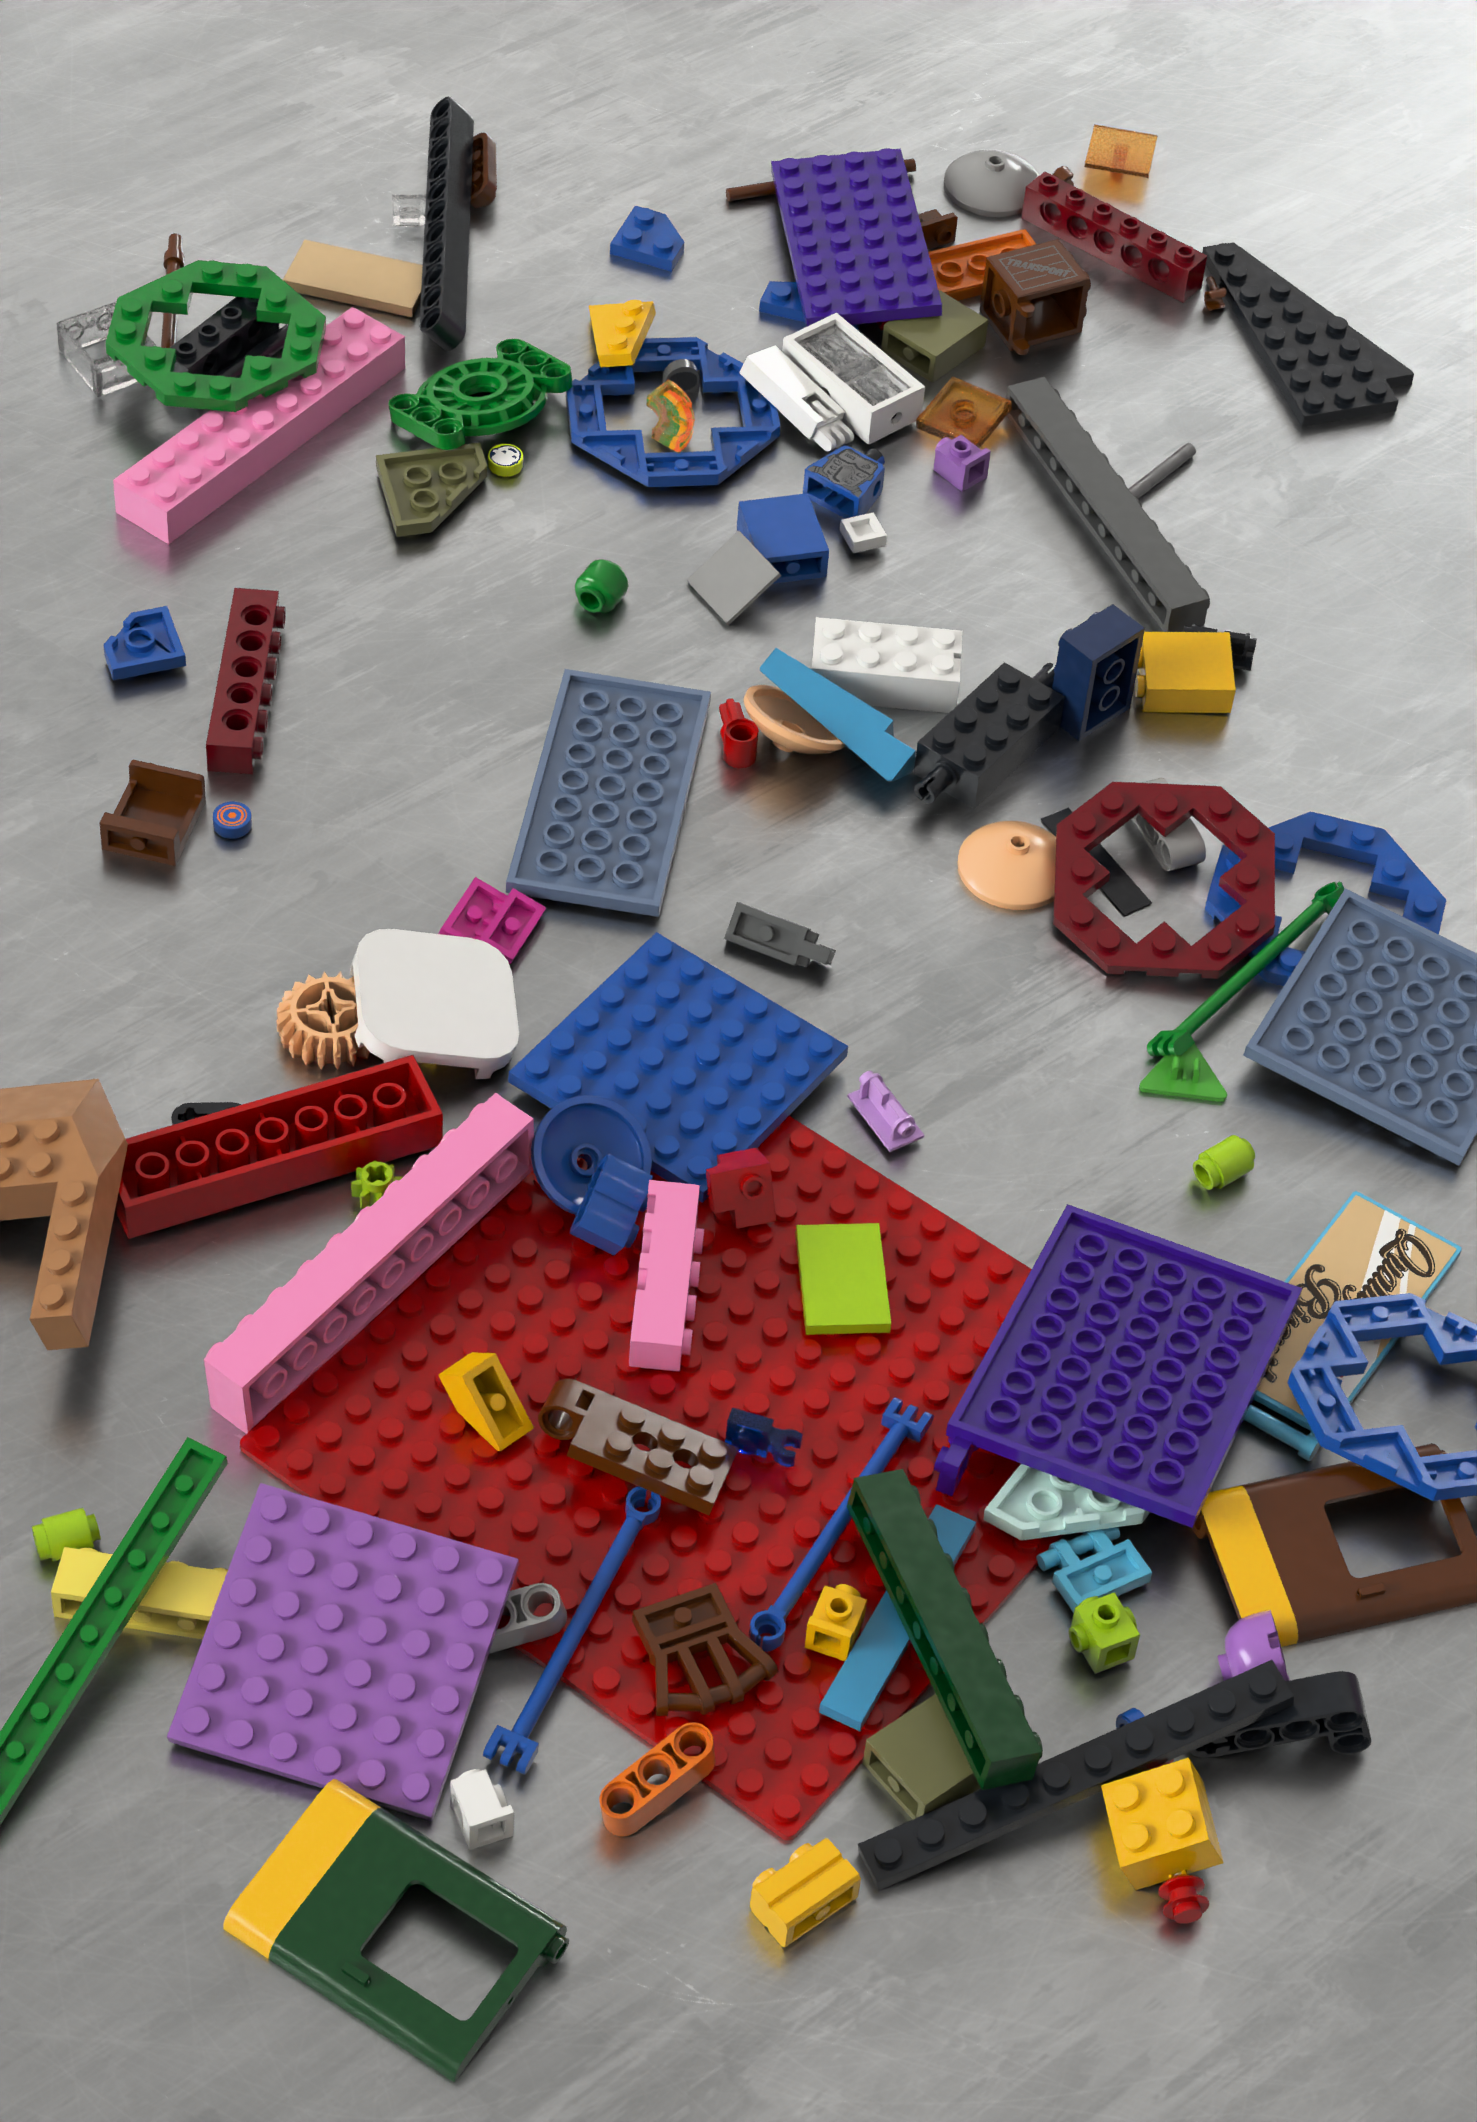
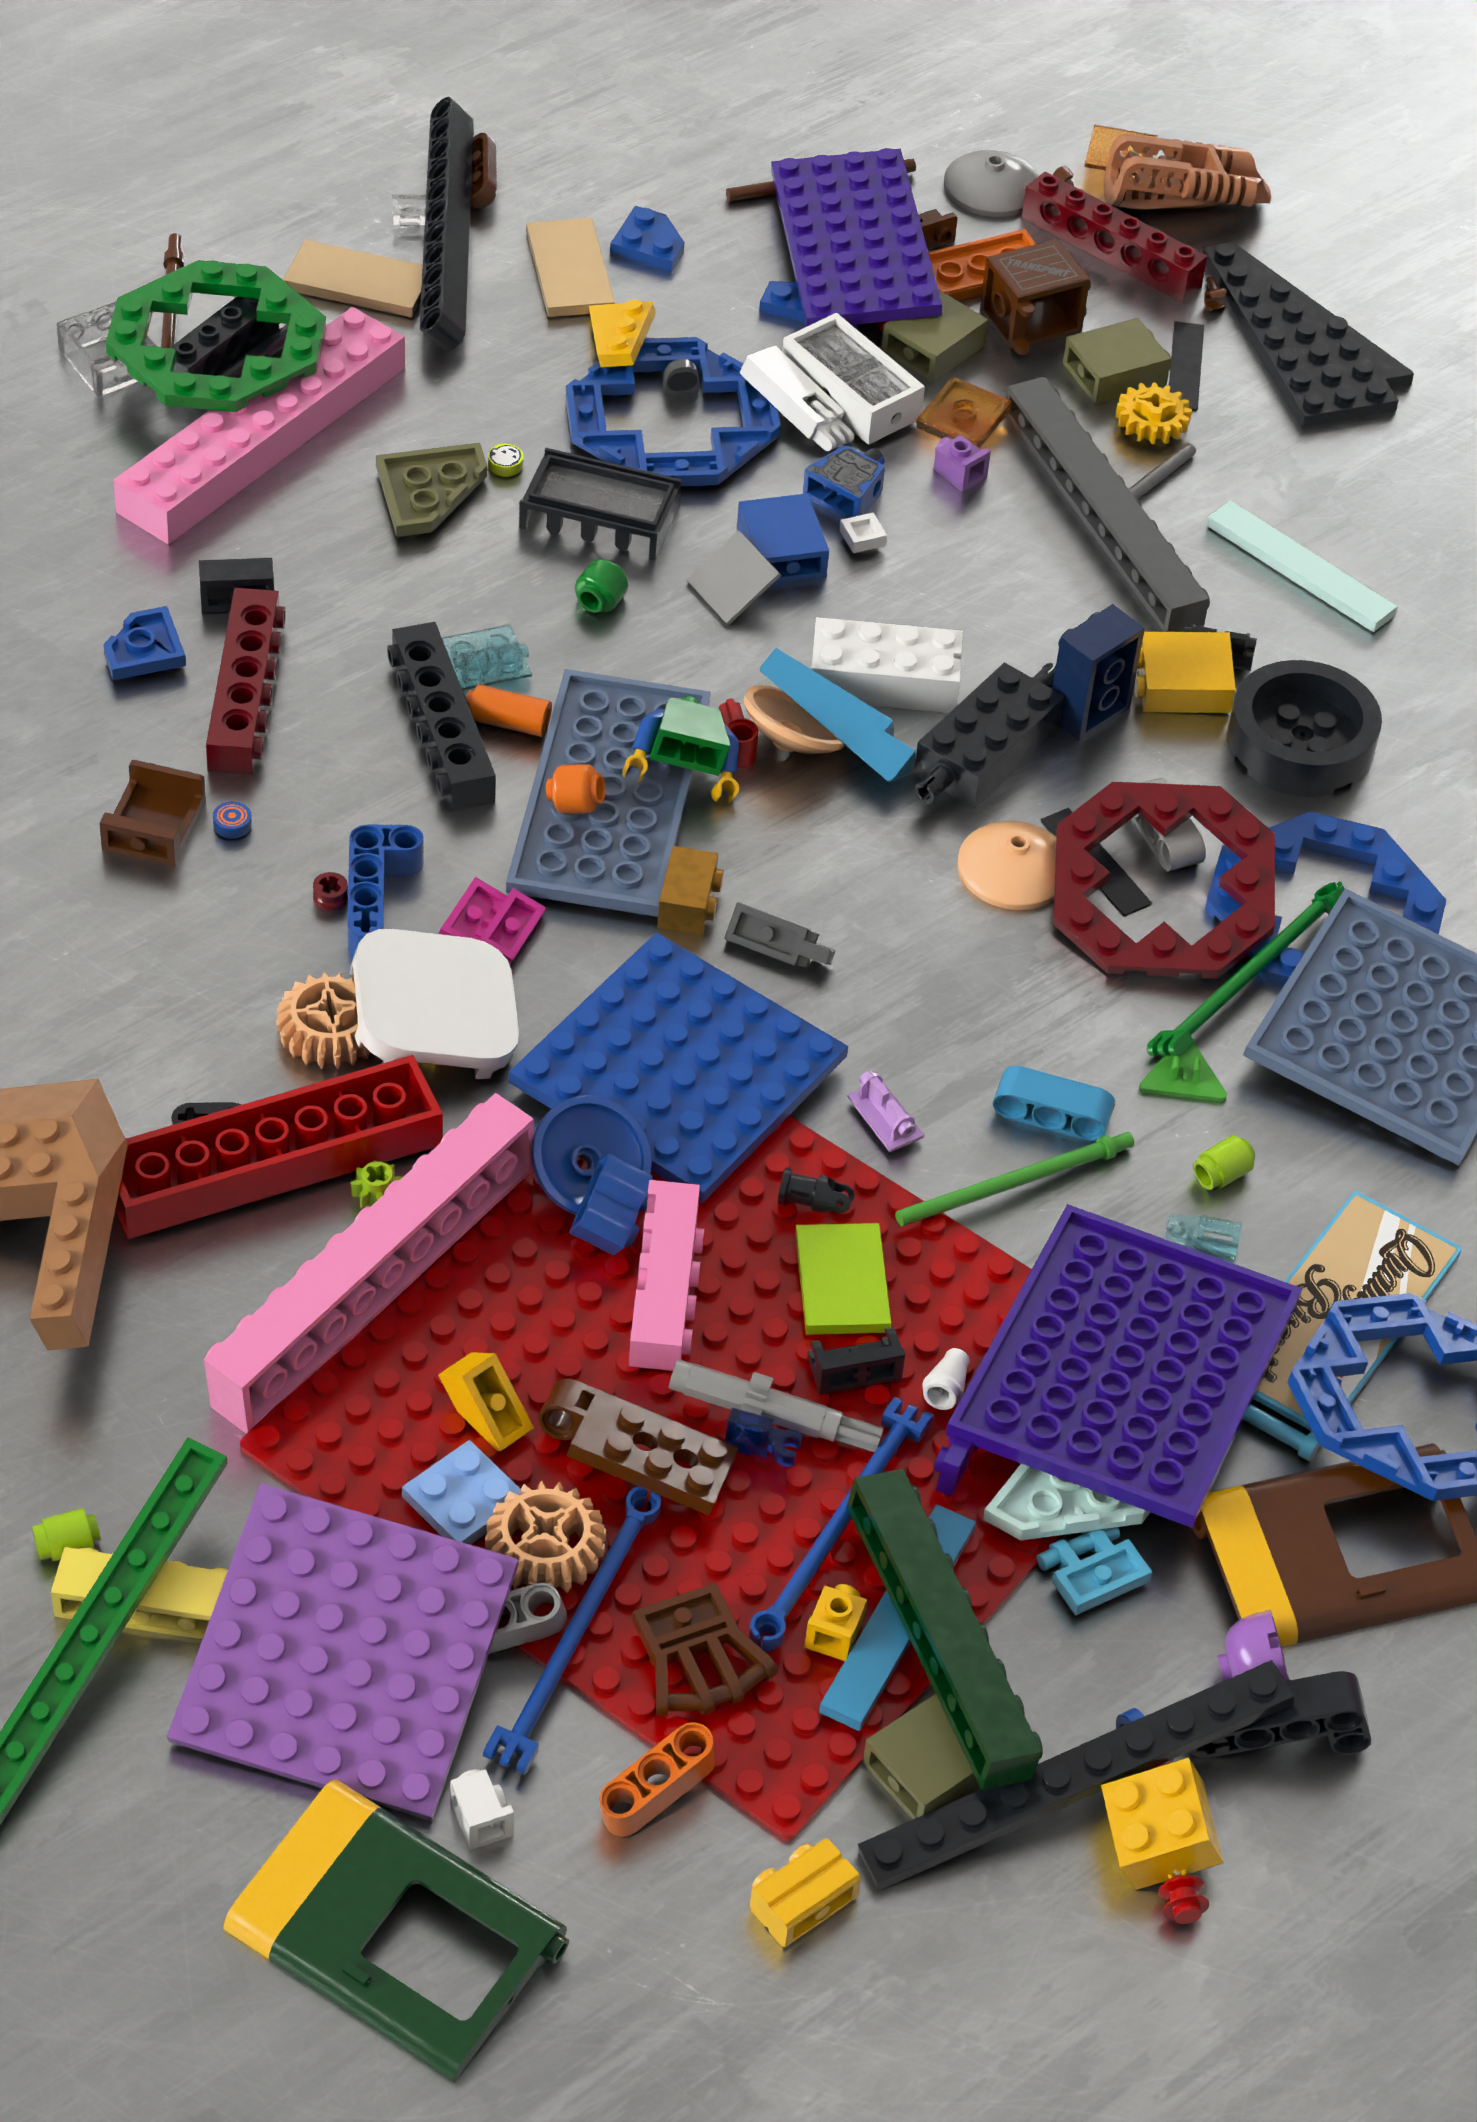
(221, 577): none -> black hinge
(327, 882): none -> dark red bush
(375, 854): none -> blue beam
(442, 716): none -> black brick
(447, 413): green piece -> none
(459, 1493): none -> light blue plate
(487, 657): none -> clear light blue hinge
(509, 710): none -> orange brick
(546, 1523): none -> light nougat gear
(569, 266): none -> tan tile
(576, 789): none -> orange head
(602, 496): none -> black window
(674, 415): clear yellow tile -> none
(688, 738): none -> green torso
(688, 890): none -> pearl gold brick
(743, 1187): red brick -> none
(784, 1408): none -> light grey piece
(819, 1193): none -> black piece
(857, 1364): none -> black hinge
(946, 1382): none -> white cone
(1054, 1103): none -> dark azure beam
(1104, 1148): none -> bright green bar
(1104, 1632): lime brick -> none
(1116, 358): none -> olive brick
(1153, 413): none -> yellow gear
(1184, 178): none -> nougat connector
(1187, 361): none -> black sticker
(1191, 1229): none -> clear light blue hinge
(1302, 566): none -> light aqua tile
(1309, 698): none -> black brick

